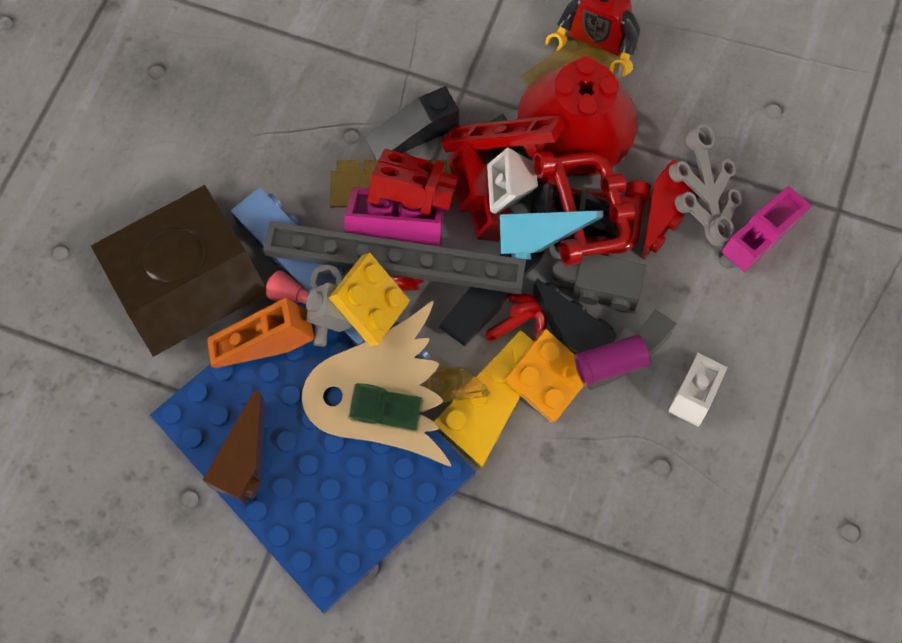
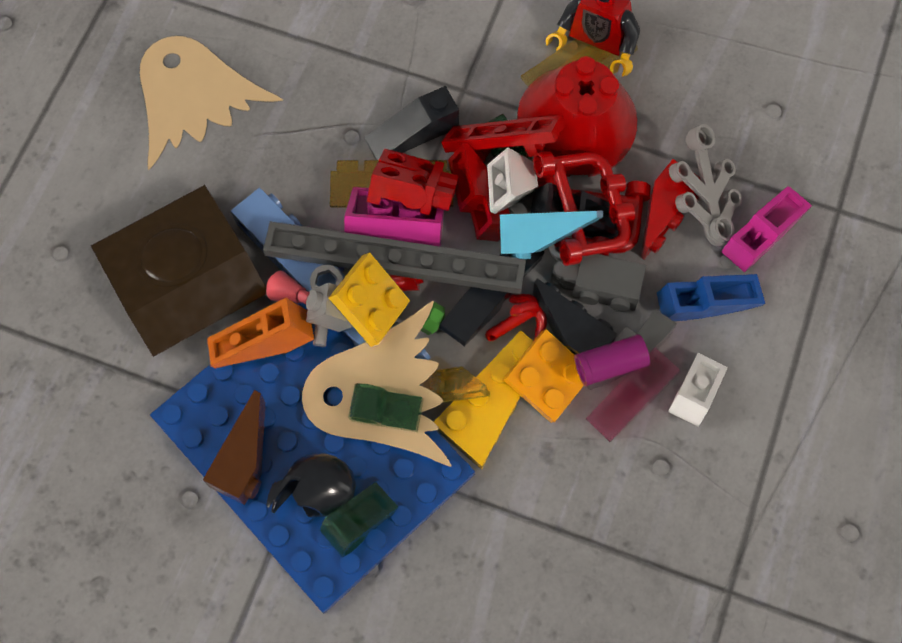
(190, 93): none -> tan piece
(317, 483): none -> black helmet
(354, 520): none -> clear green plate
(434, 319): none -> bright green tile
(633, 395): none -> clear pink slope
(710, 297): none -> blue slope

